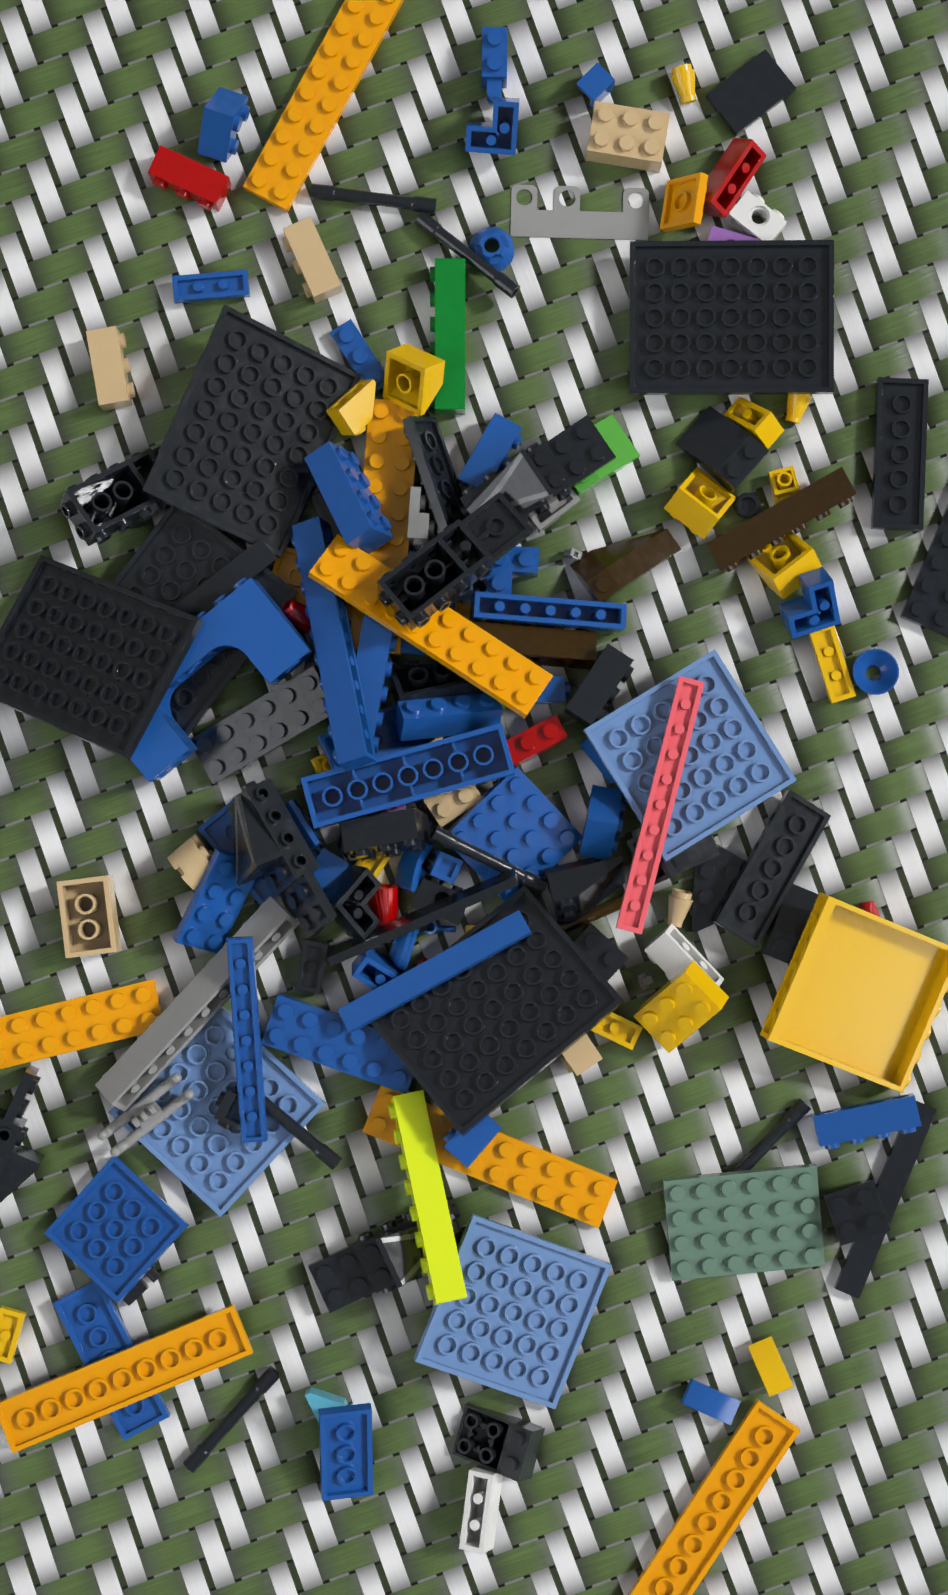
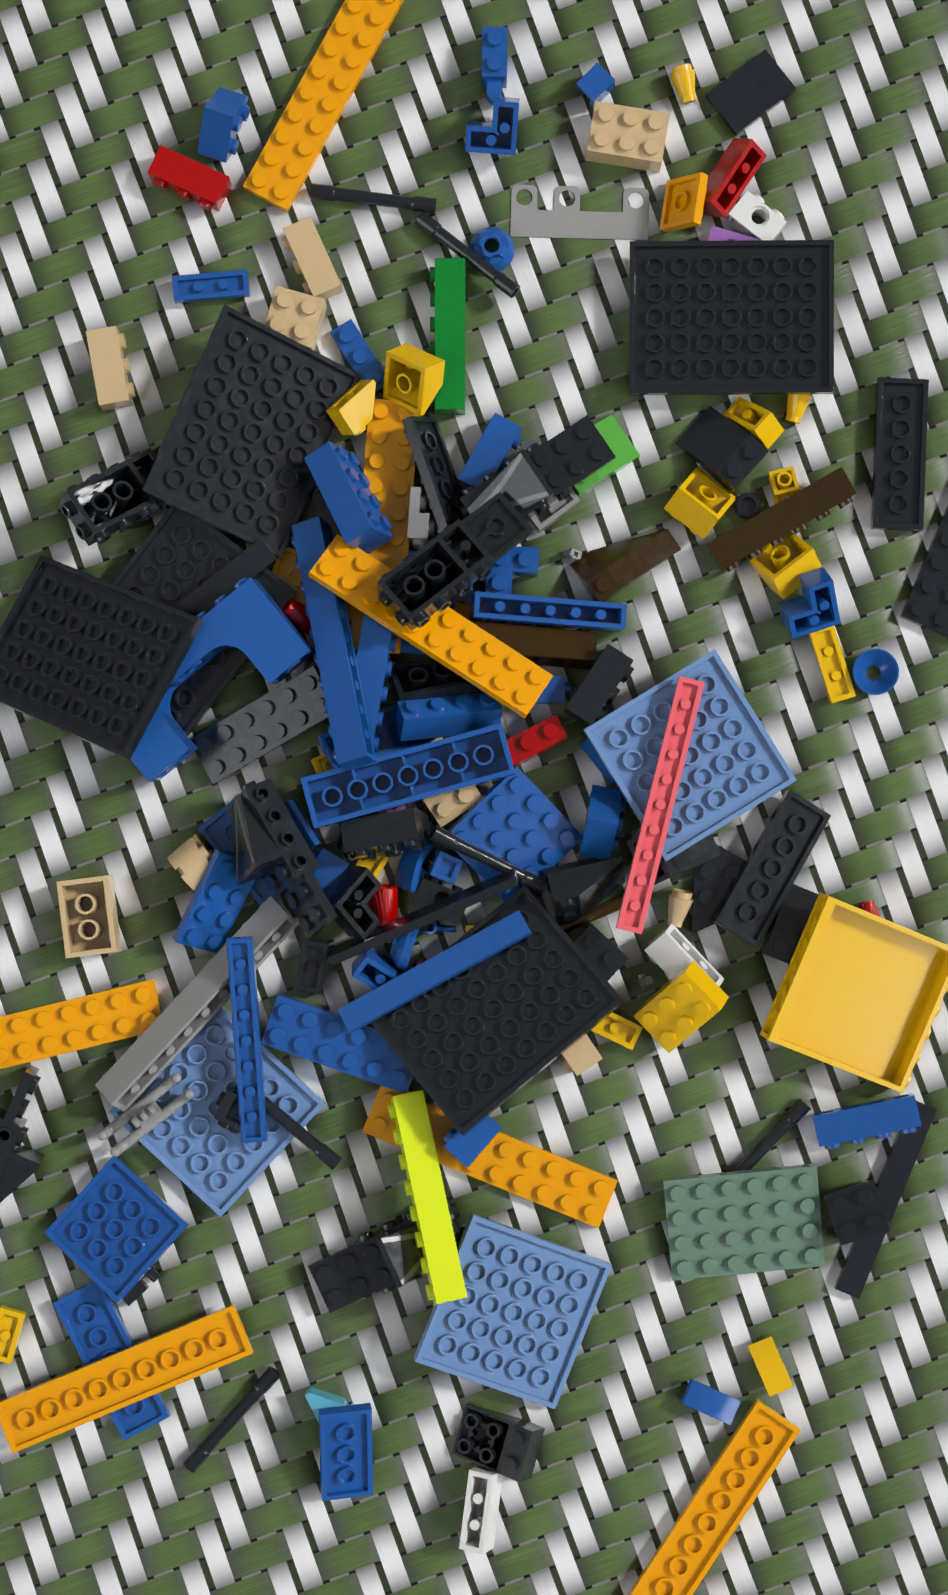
(296, 315): none -> tan brick

